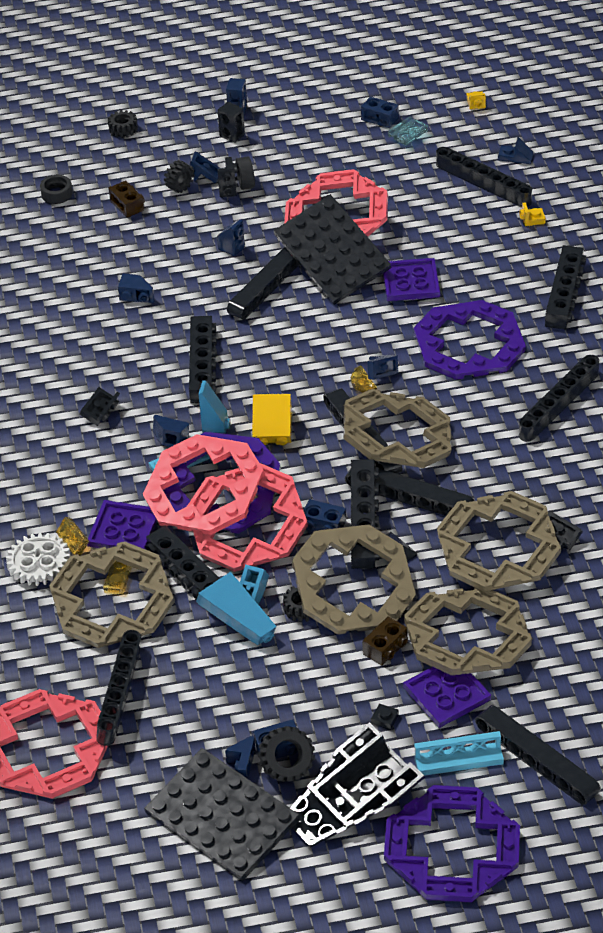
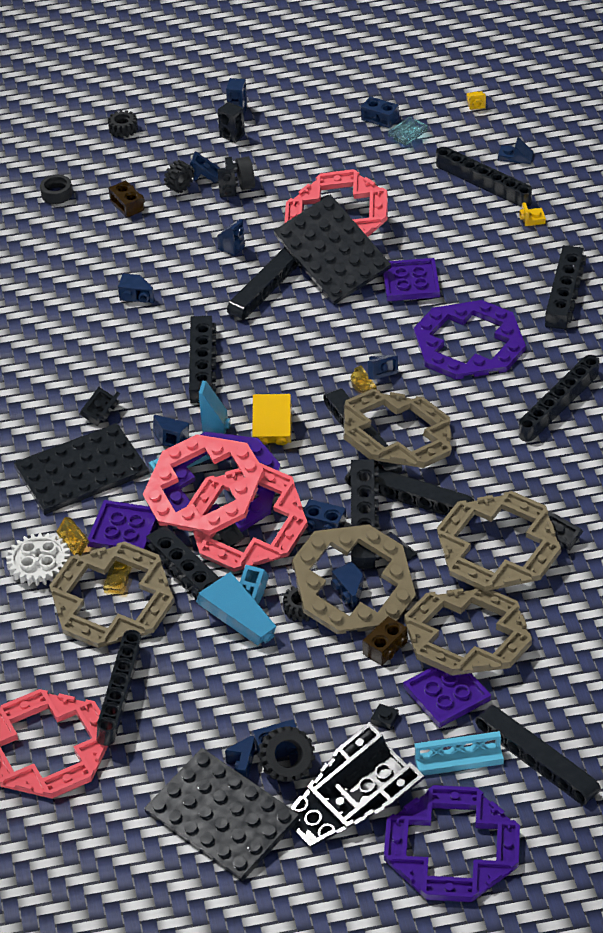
(81, 468): none -> black plate
(231, 535): none -> black plate
(349, 583): none -> dark blue slope

